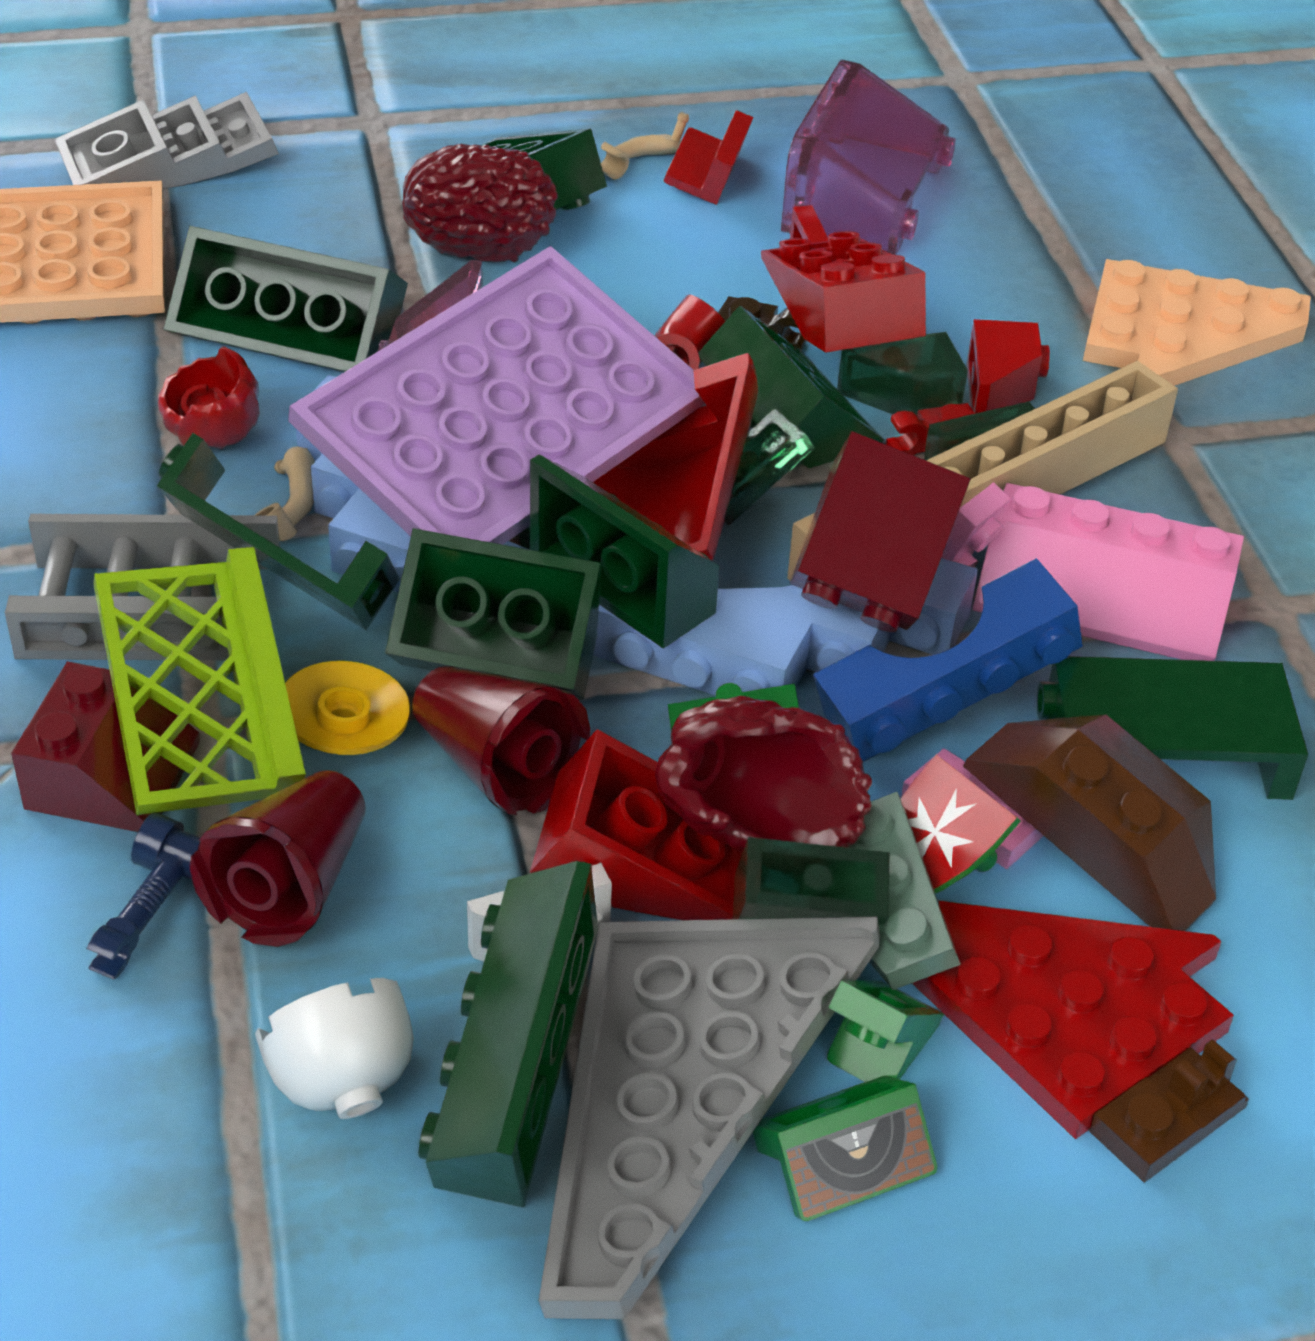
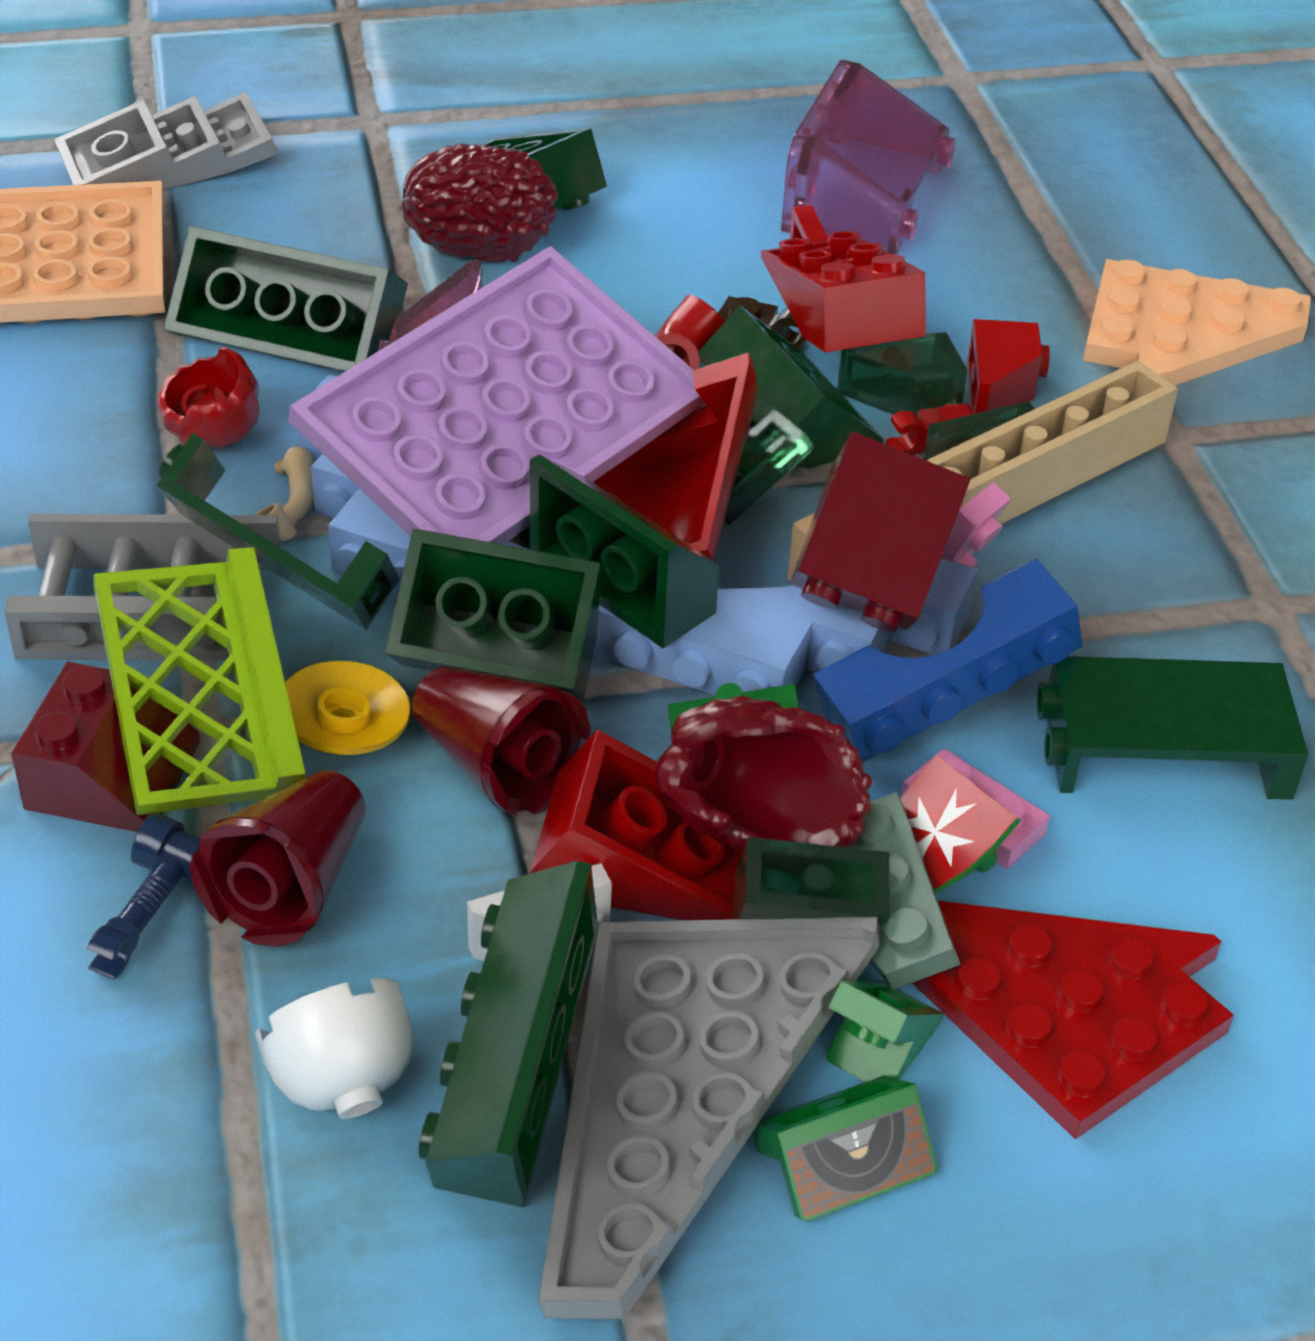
(618, 156): tan piece -> none
(706, 162): red panel -> none
(1109, 811): reddish brown wedge -> none
(1128, 571): bright pink slope -> none
(1170, 1110): reddish brown plate -> none

